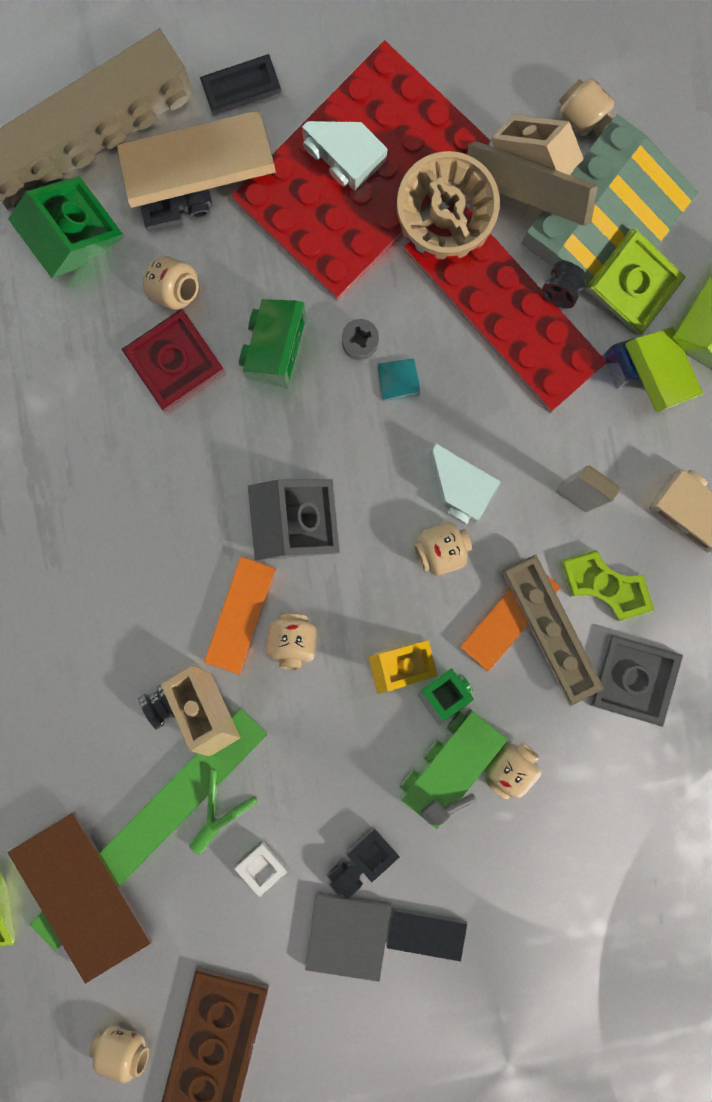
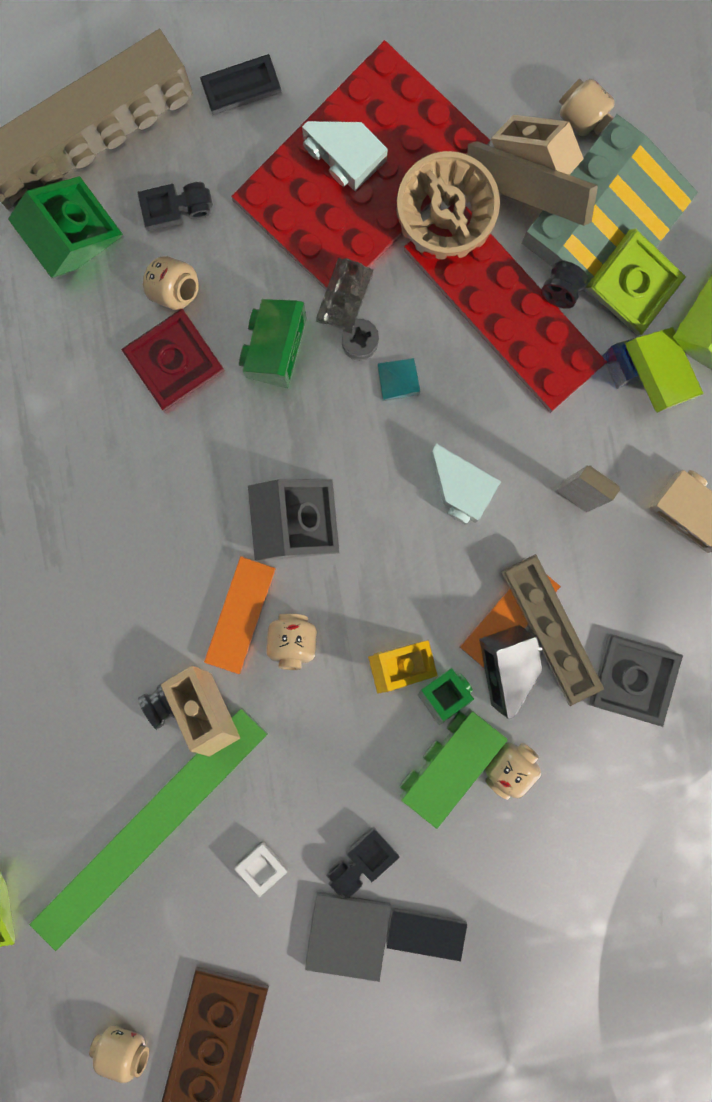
(80, 897): reddish brown tile -> none
(195, 158): tan tile -> none
(213, 825): bright green plant -> none
(345, 294): none -> clear smoke hips
(437, 814): dark grey hand -> none
(442, 549): tan head -> none
(511, 667): none -> slope
(621, 593): lime tile -> none

